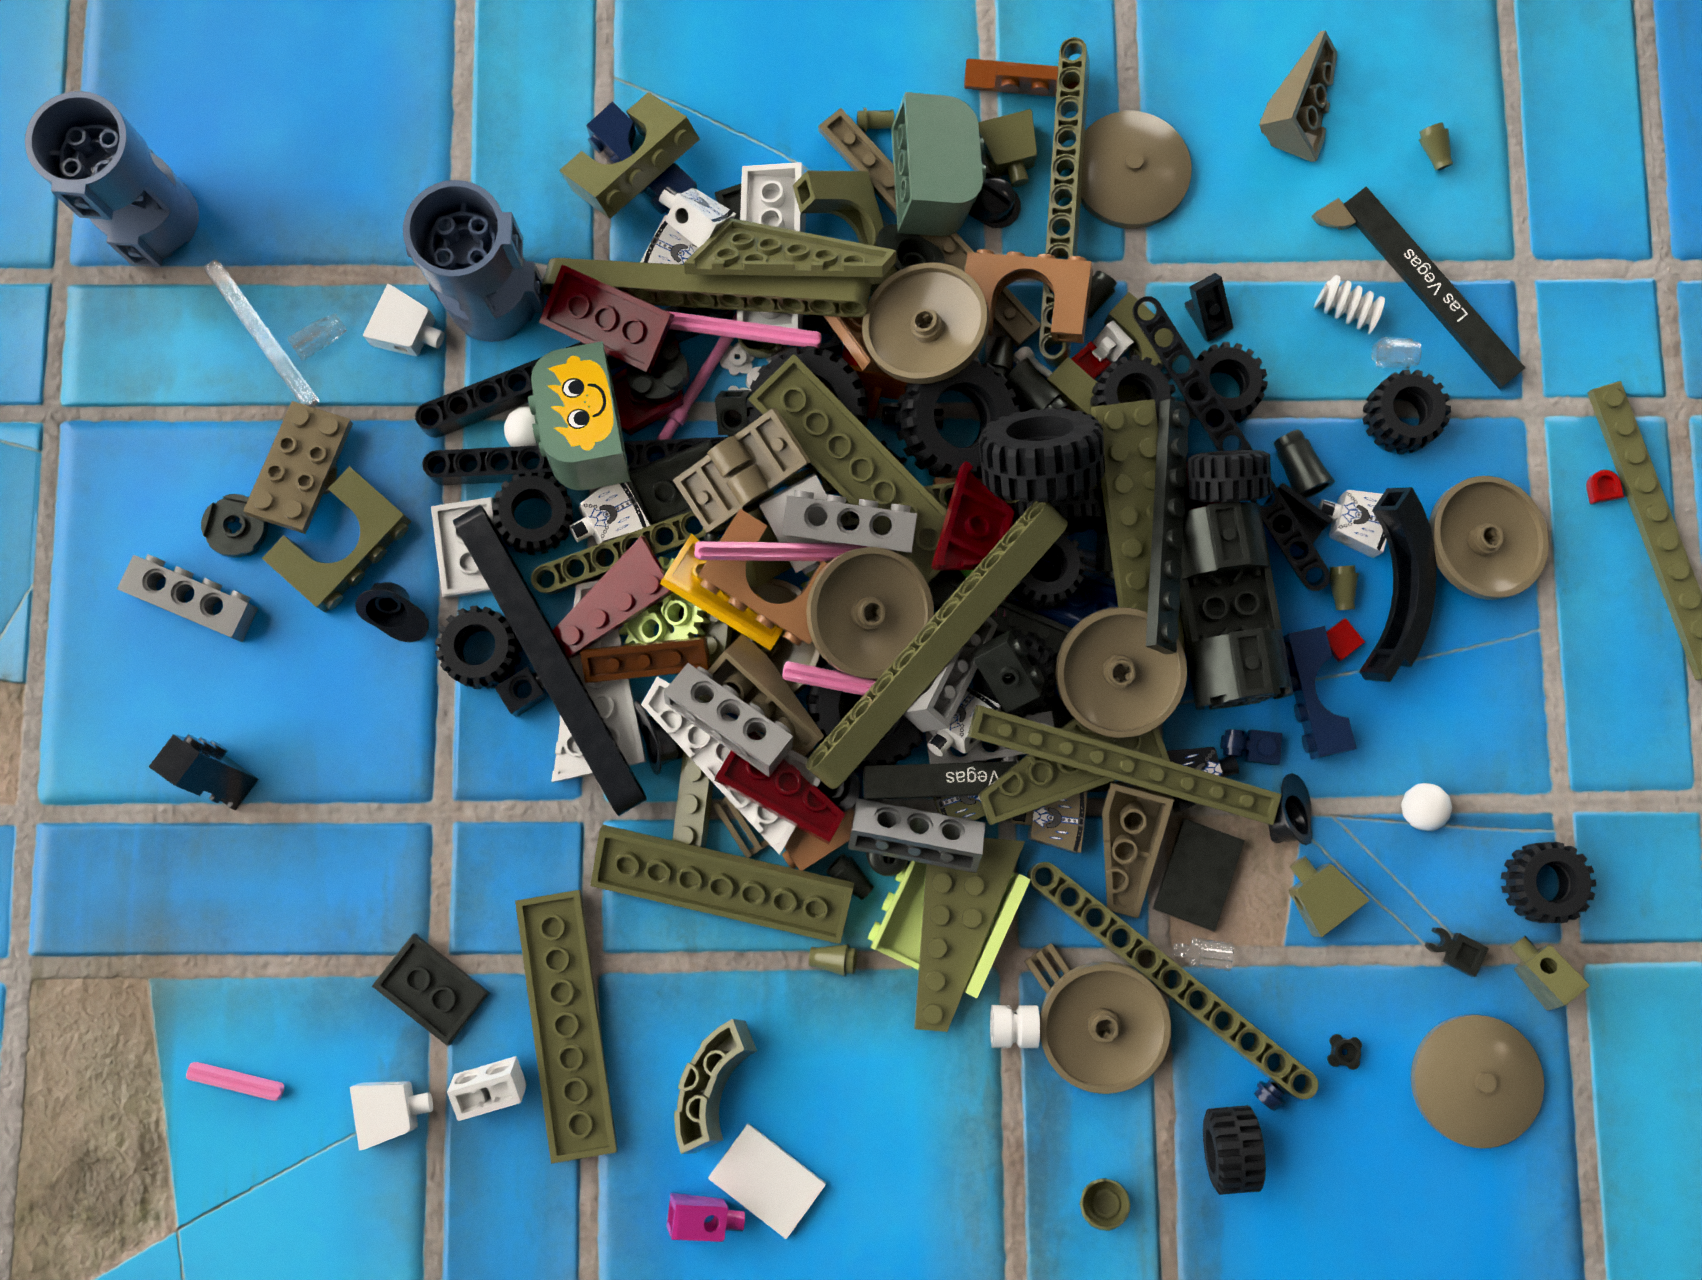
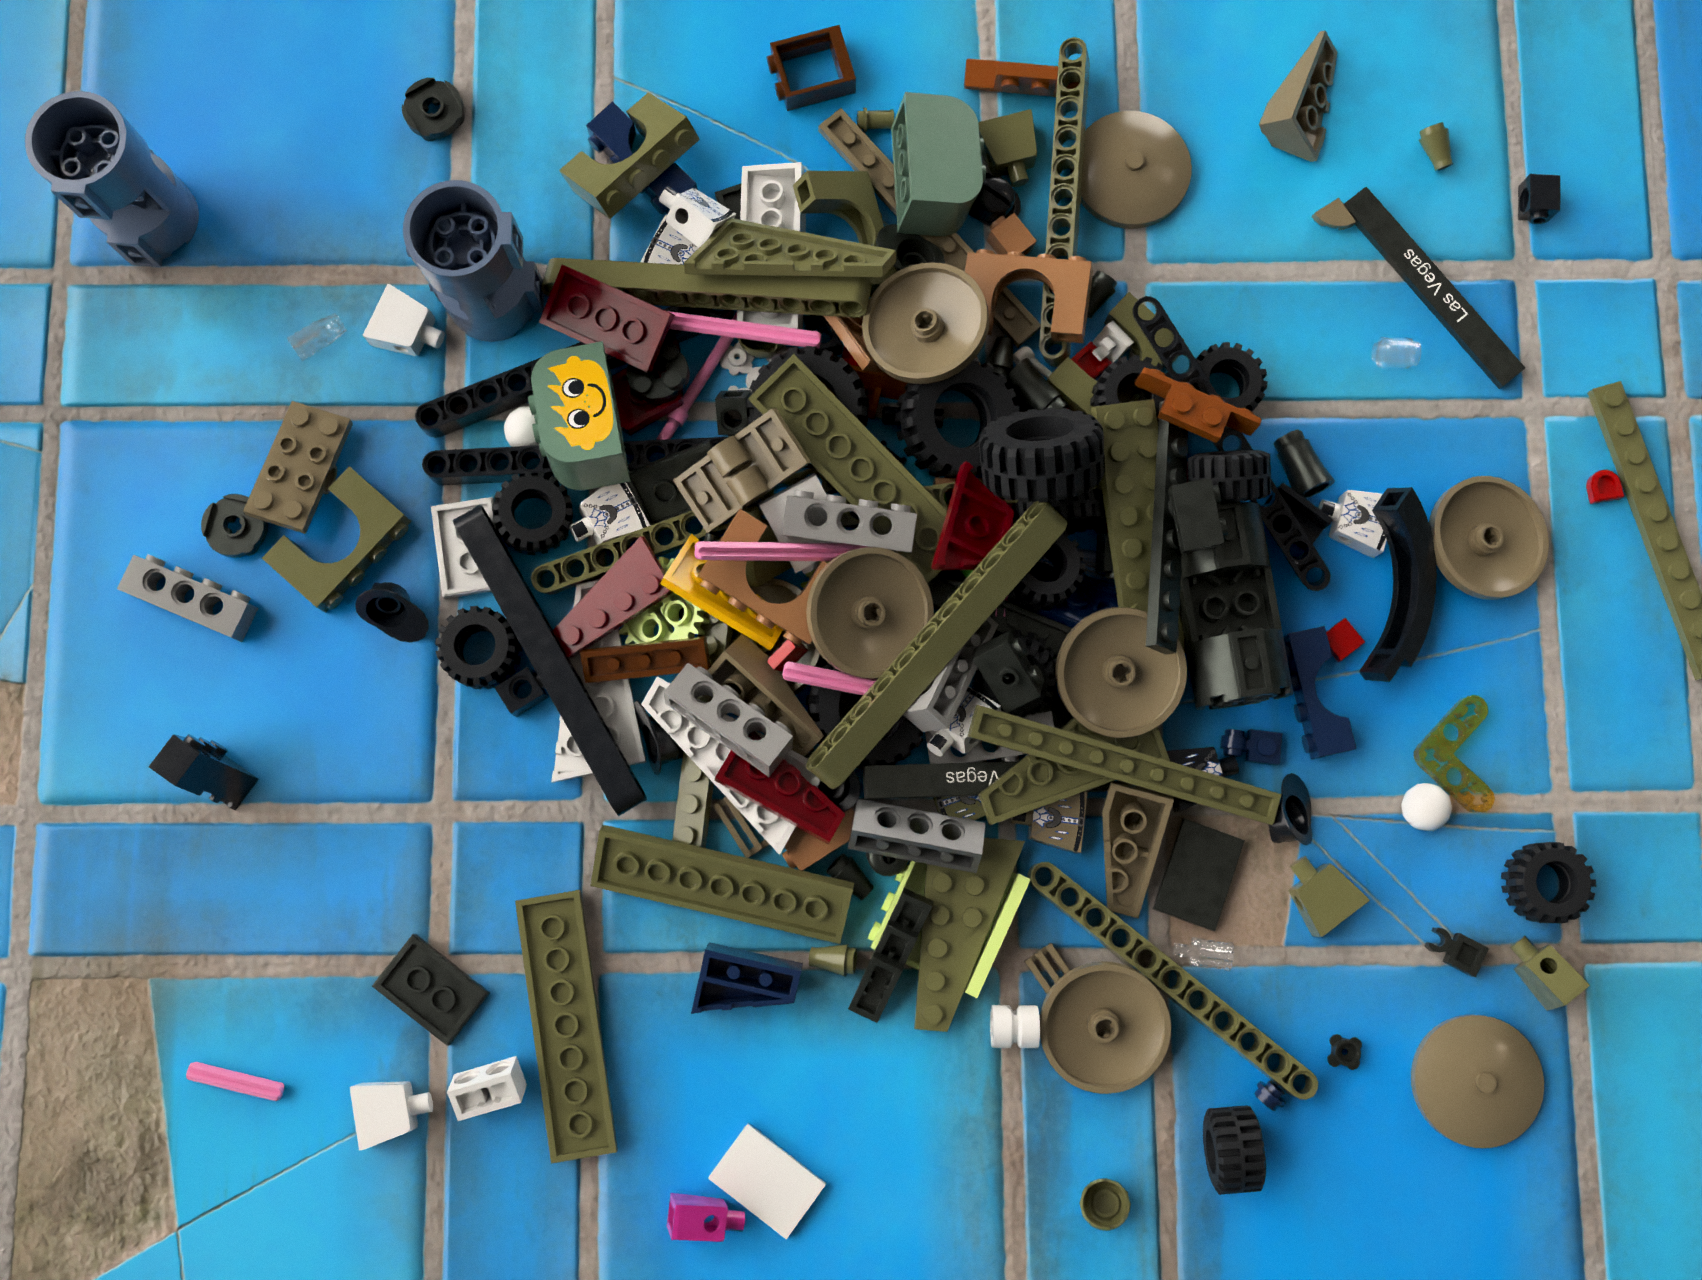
(261, 334): clear axle -> none
(434, 125): none -> pearl dark grey plate
(703, 1084): olive brick -> none
(744, 979): none -> dark blue wedge
(786, 652): none -> red tile
(807, 44): none -> reddish brown window
(890, 955): none -> pearl dark grey slope
(1010, 235): none -> medium nougat brick
(1195, 410): none -> dark orange bracket
(1197, 515): none -> pearl dark grey brick
(1209, 307): black slope -> none
(1344, 586): olive cone -> none
(1351, 303): white piece -> none
(1426, 399): black tyre -> none
(1444, 751): none -> clear yellow beam
(1539, 198): none -> black brick

